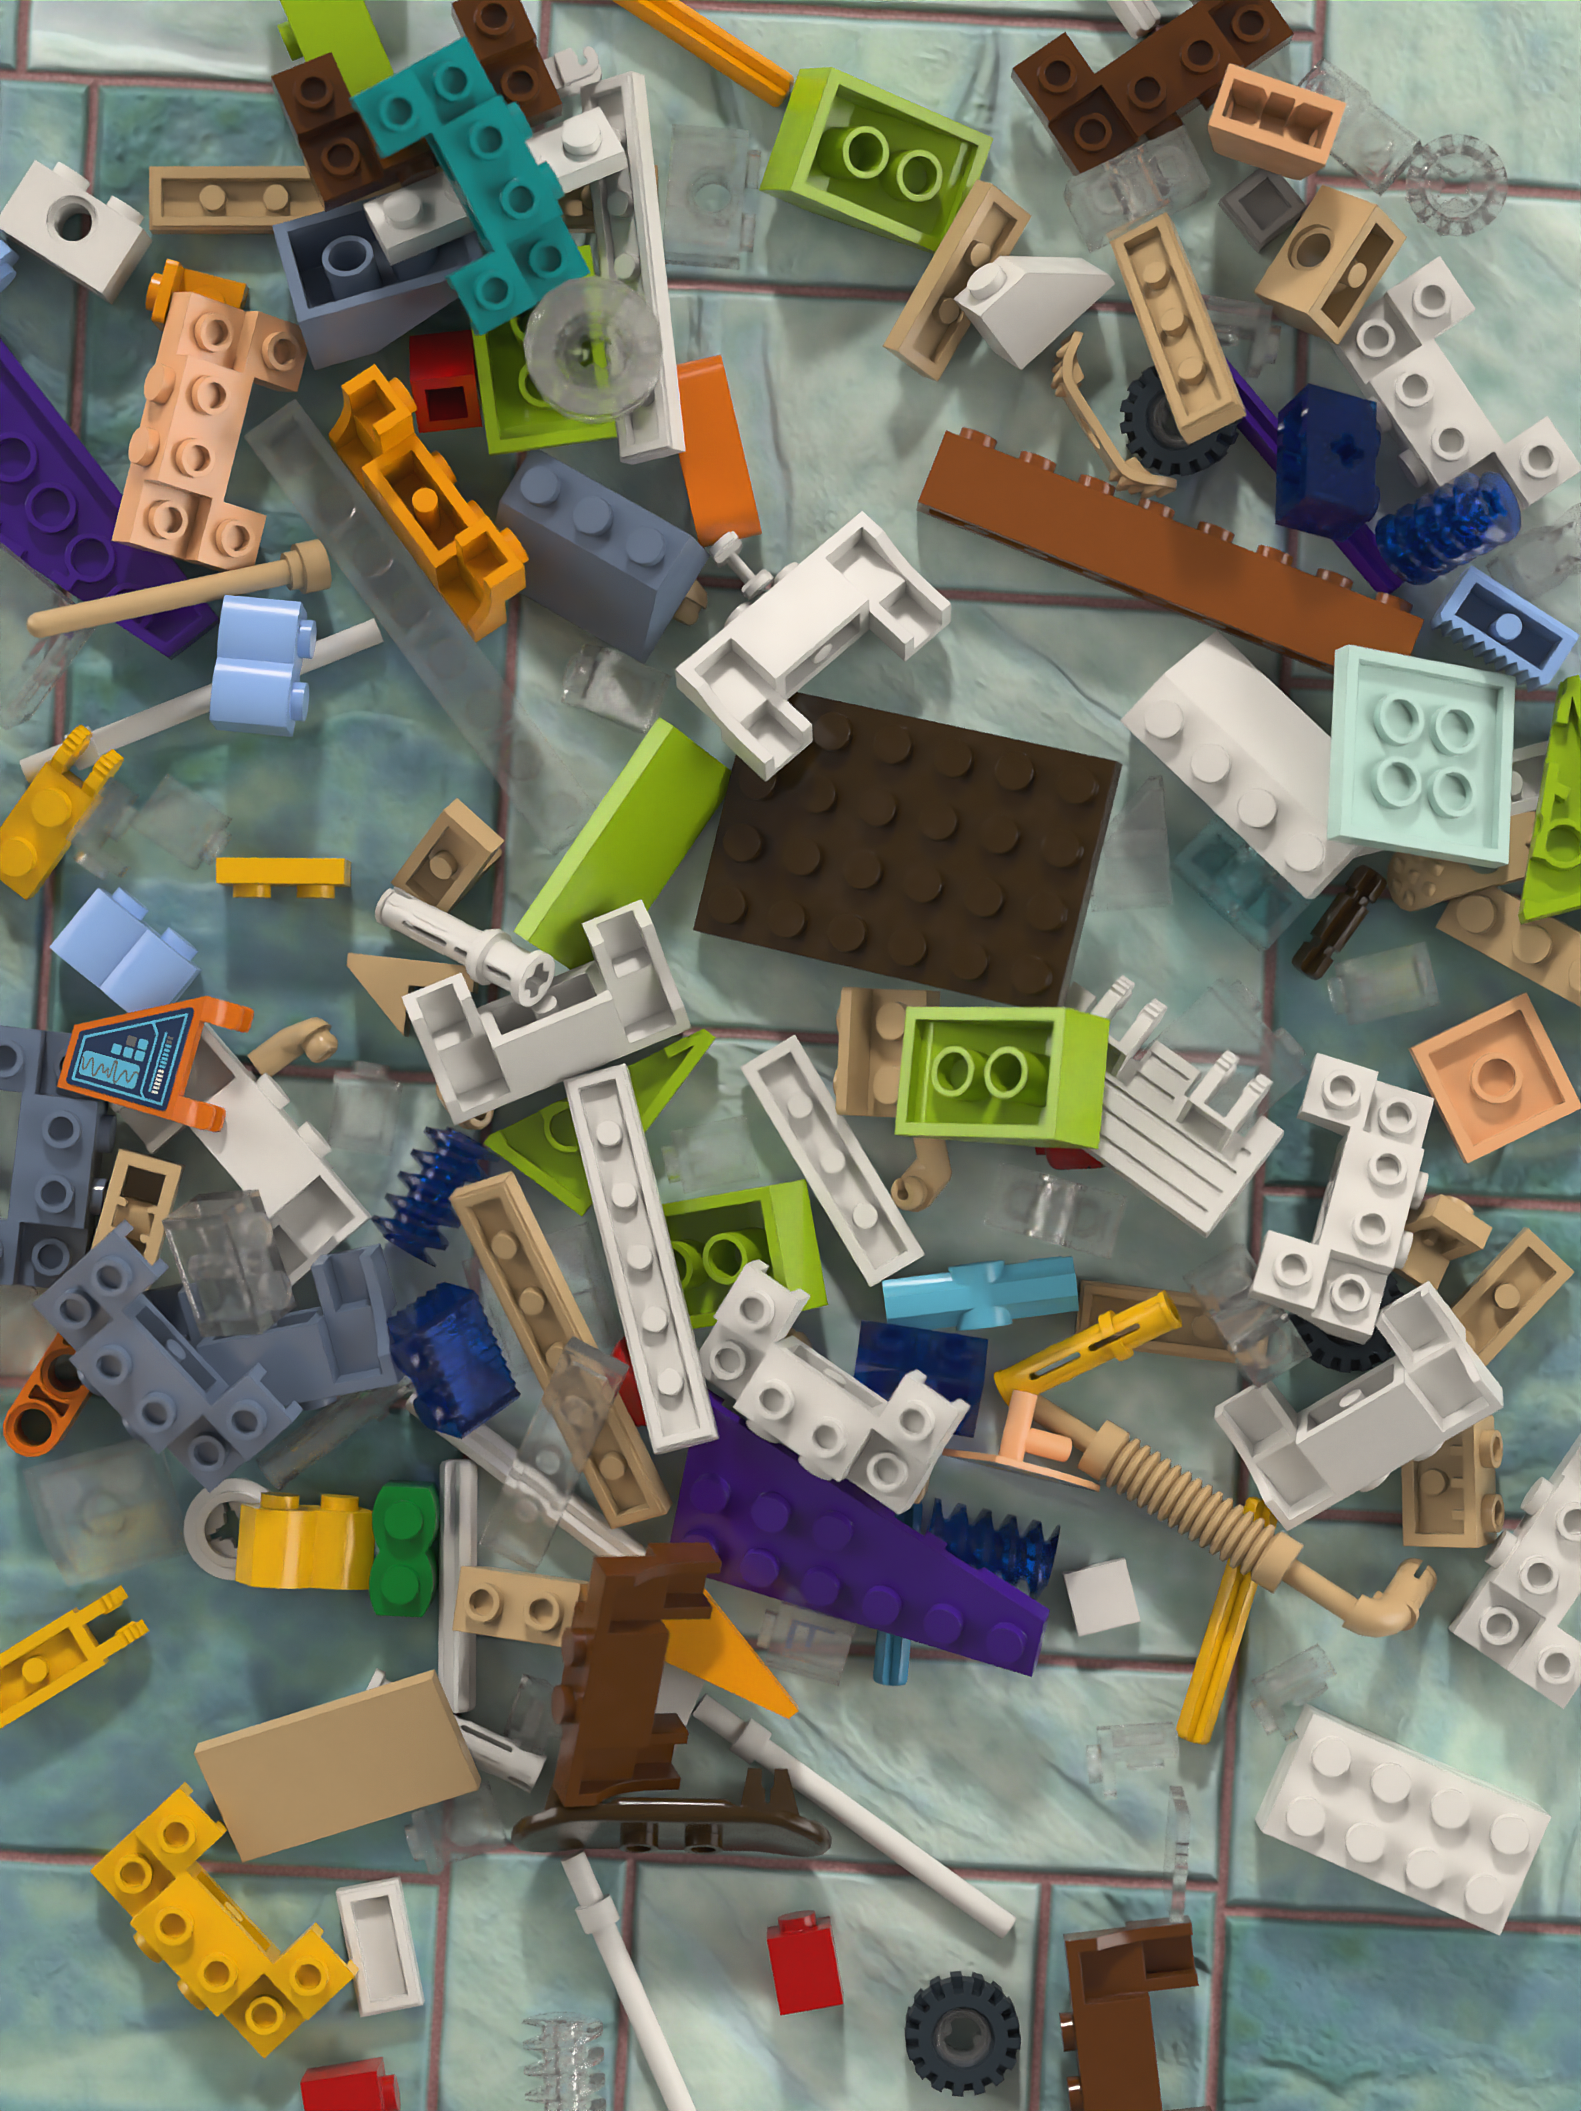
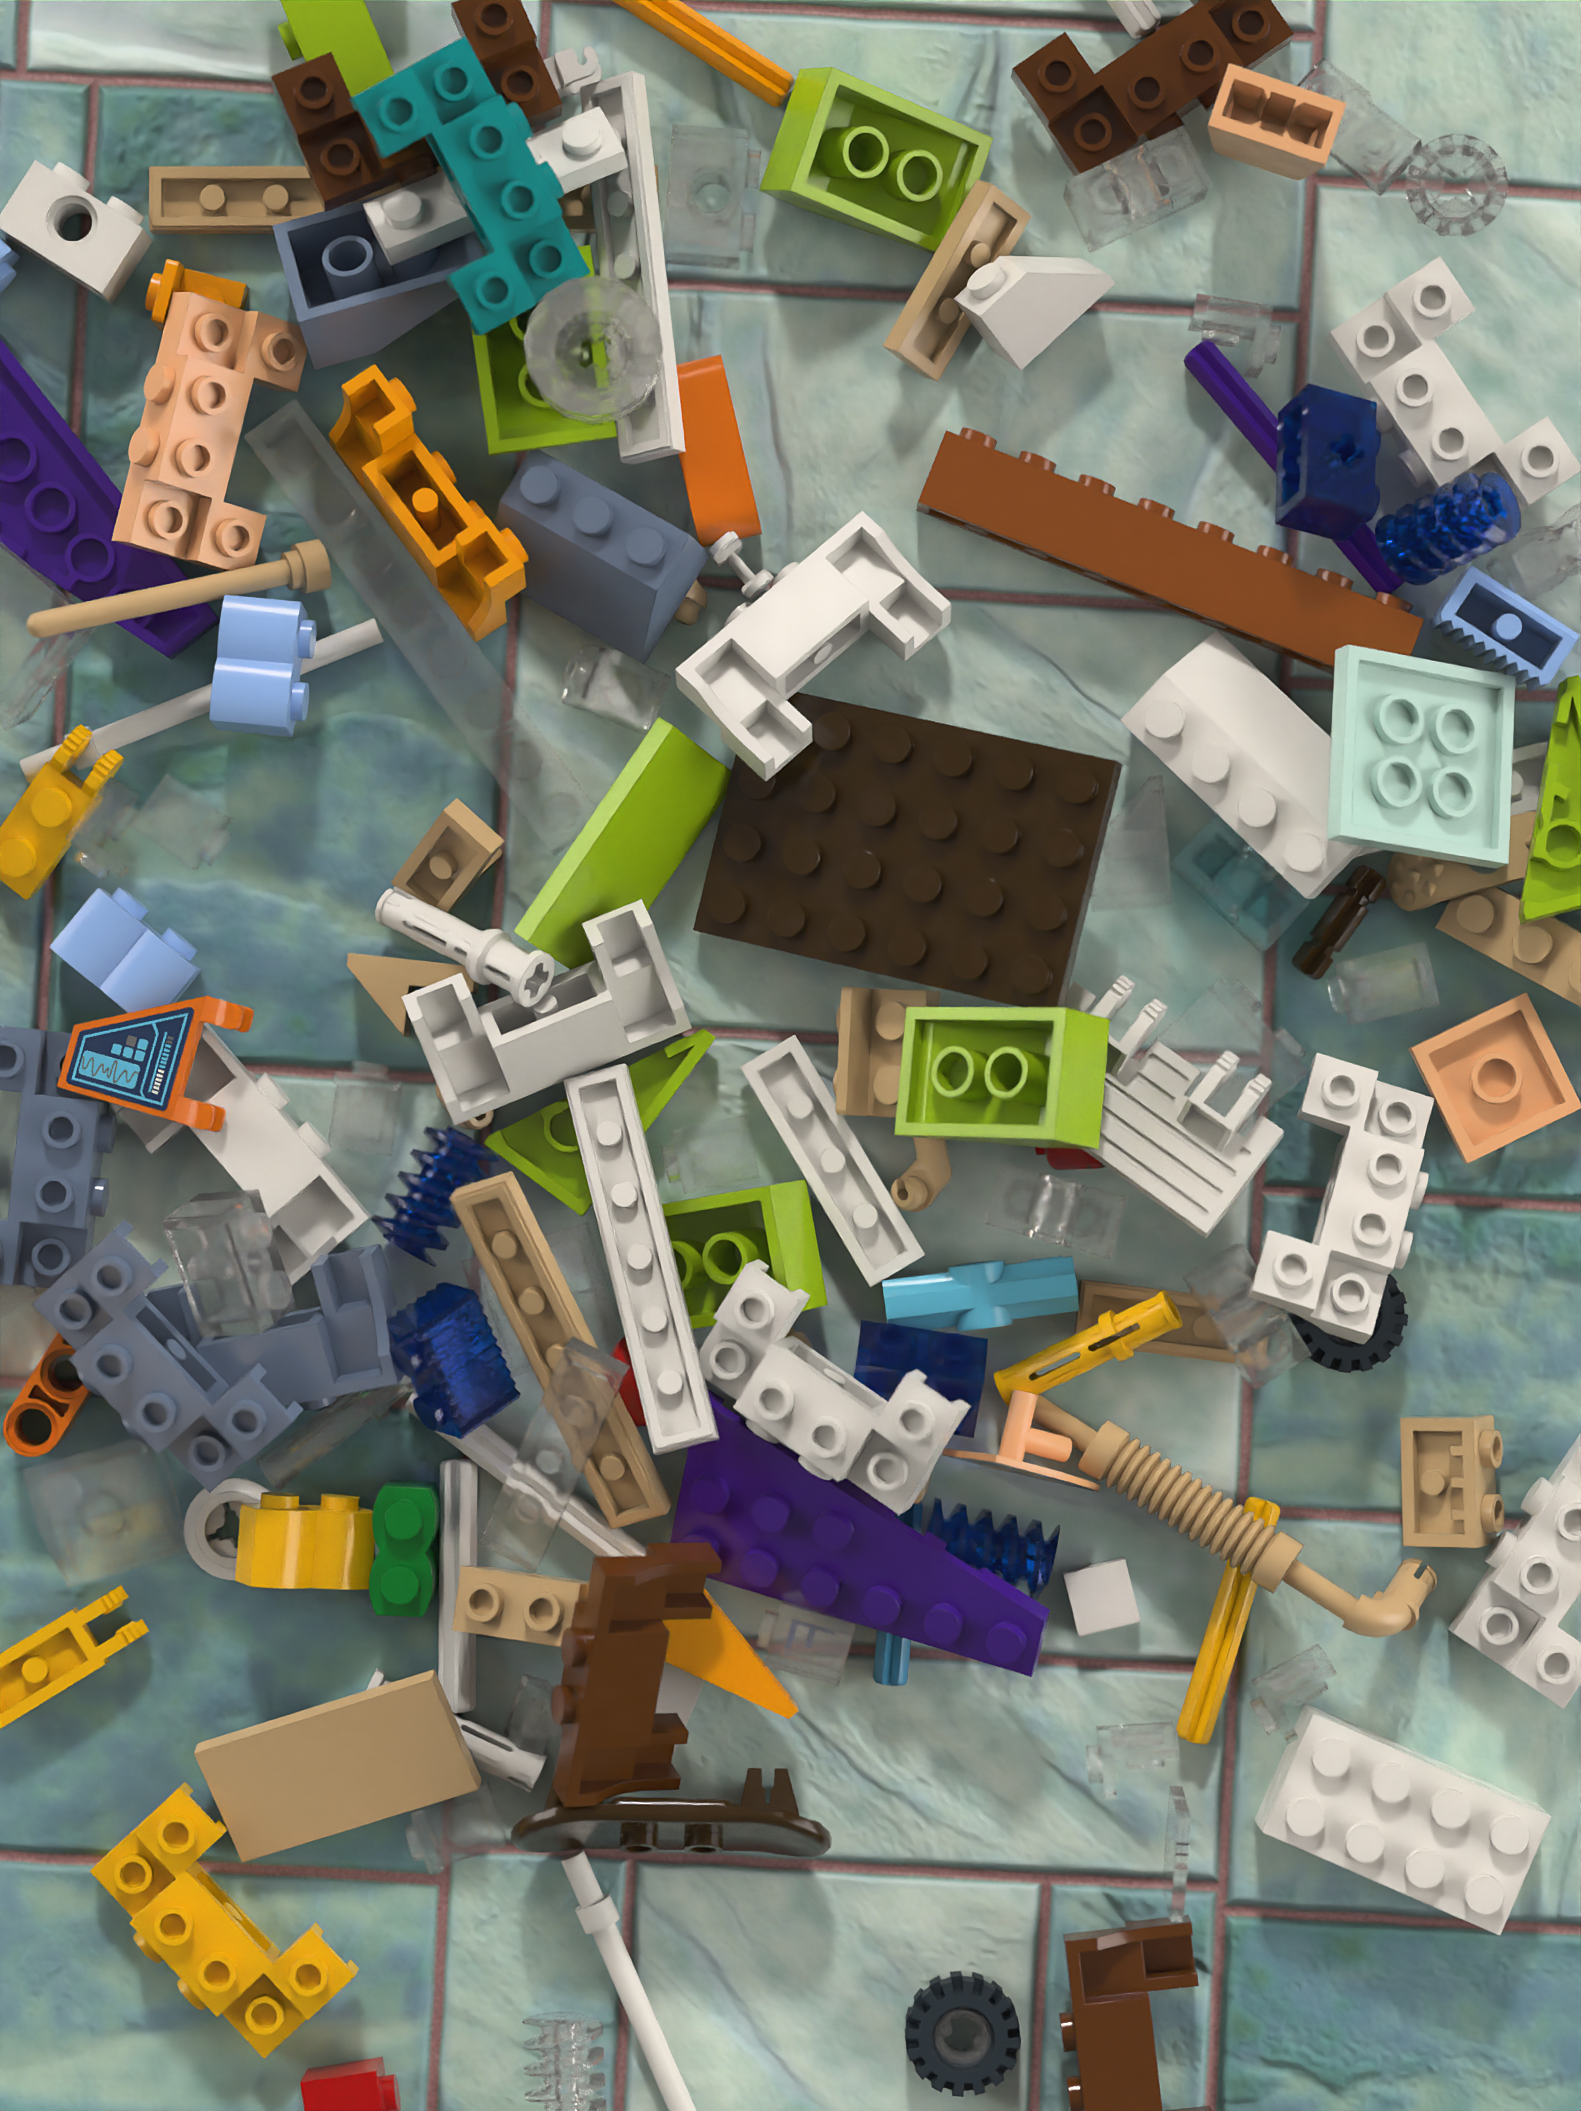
(144, 1194): tan brick -> none
(288, 1044): tan arm -> none
(311, 876): yellow plate -> none
(380, 1946): white tile -> none
(445, 381): red brick -> none
(753, 1742): white bar -> none
(804, 1963): red brick -> none
(1128, 473): tan piece -> none
(1155, 443): black bush -> none
(1177, 328): tan tile -> none
(1262, 207): light grey tile -> none
(1330, 264): tan brick -> none
(1371, 1423): white bracket -> none
(1441, 1232): tan bracket -> none
(1509, 1293): tan plate -> none

